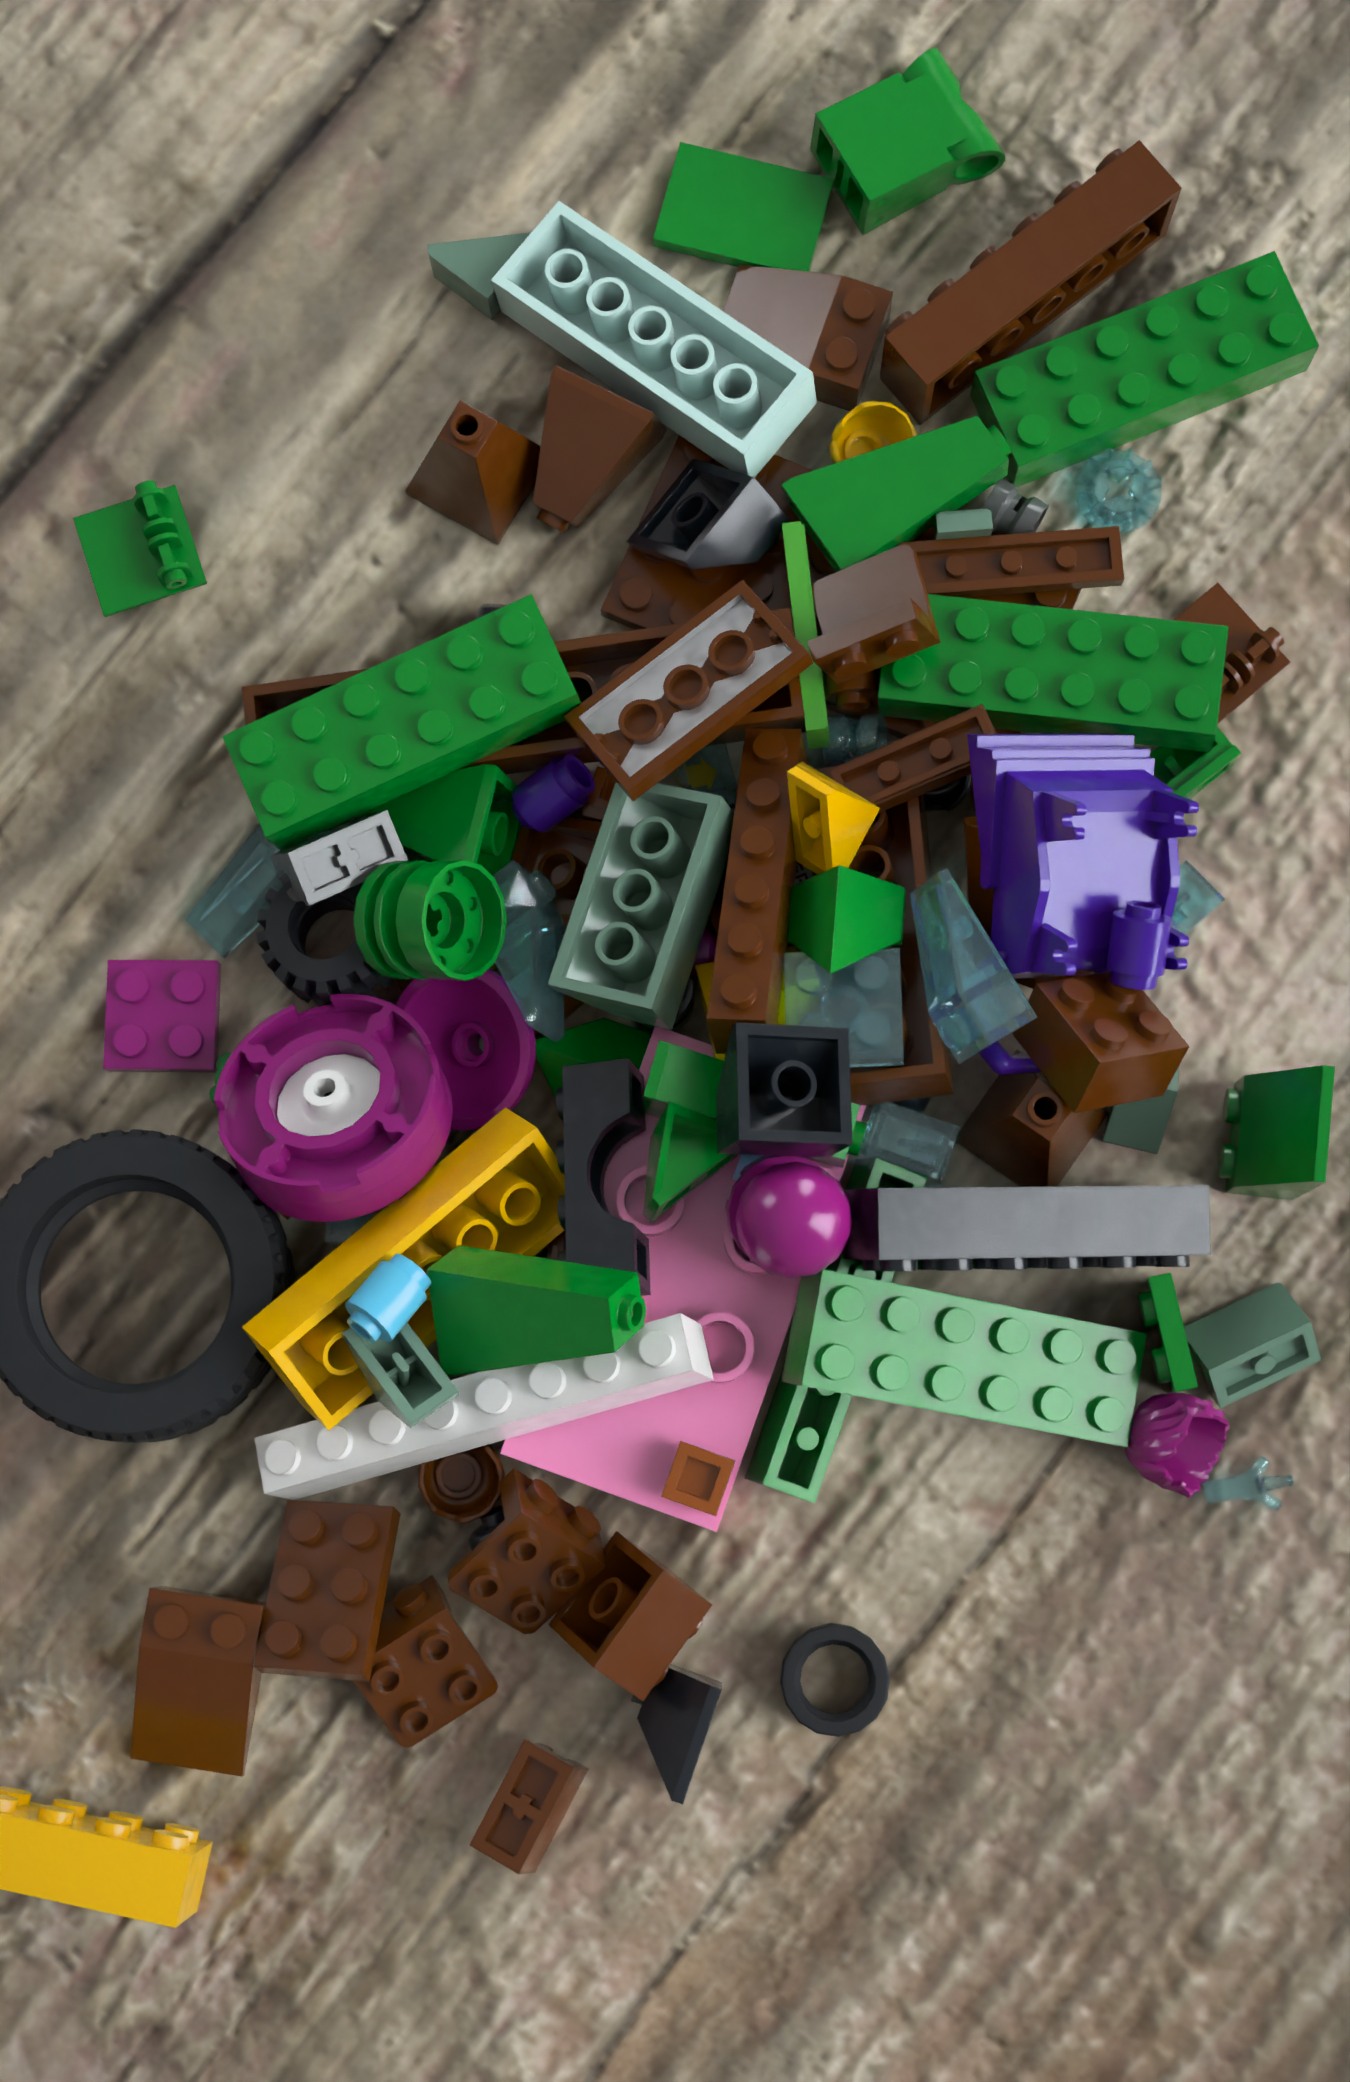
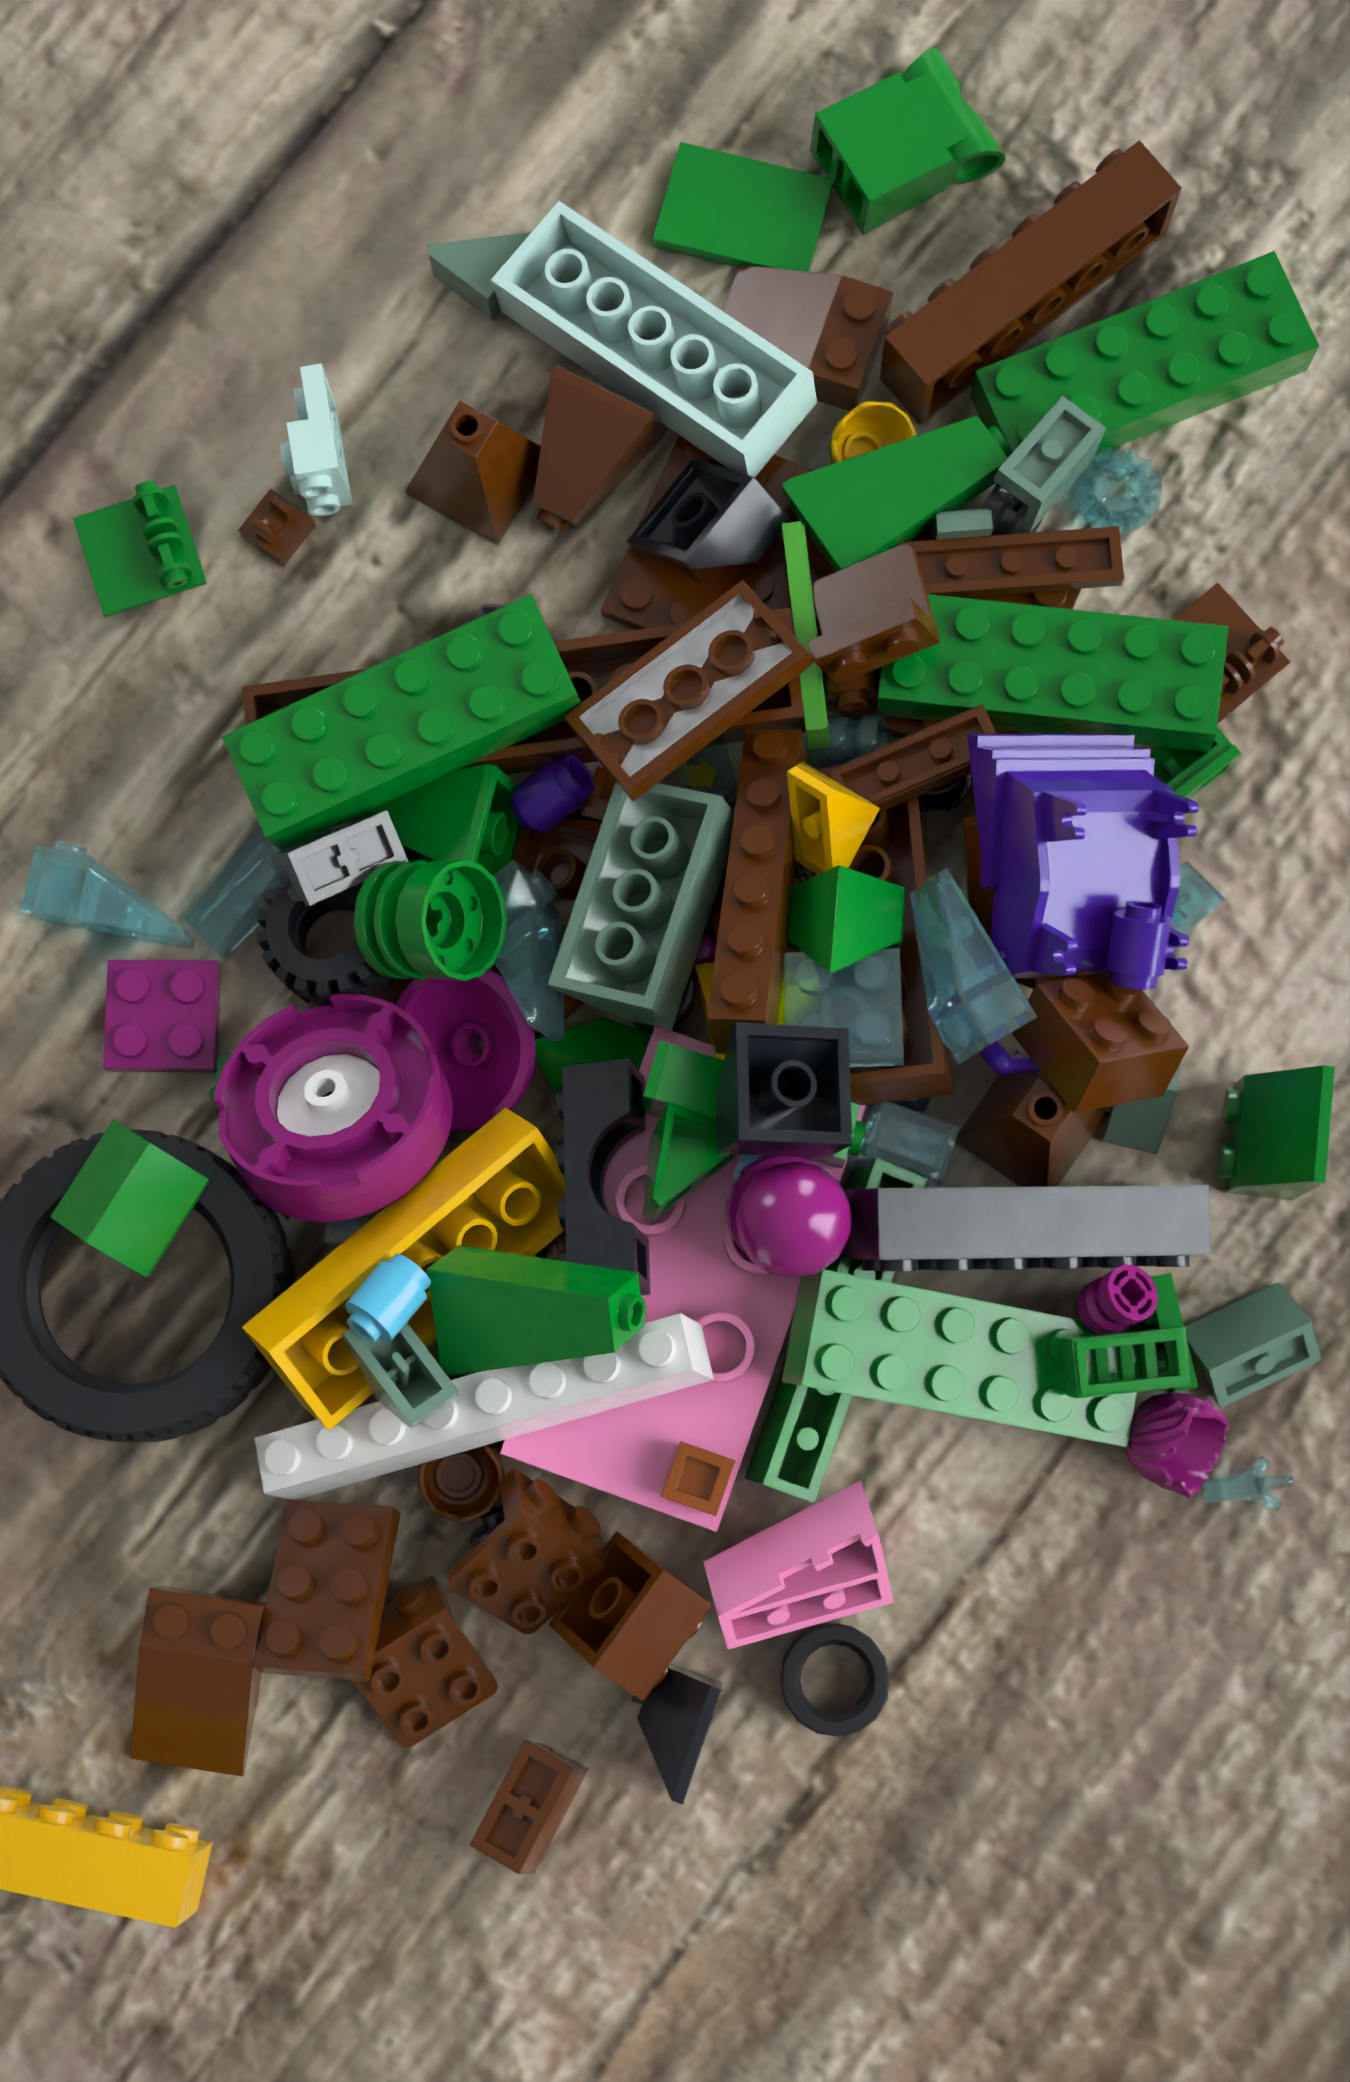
(83, 894): none -> clear light blue slope
(130, 1199): none -> green slope
(277, 527): none -> reddish brown tile
(315, 446): none -> light aqua plate
(801, 1571): none -> bright pink wedge
(1050, 459): none -> sand green panel
(1076, 1368): none -> green slope
(1117, 1300): none -> magenta wheel

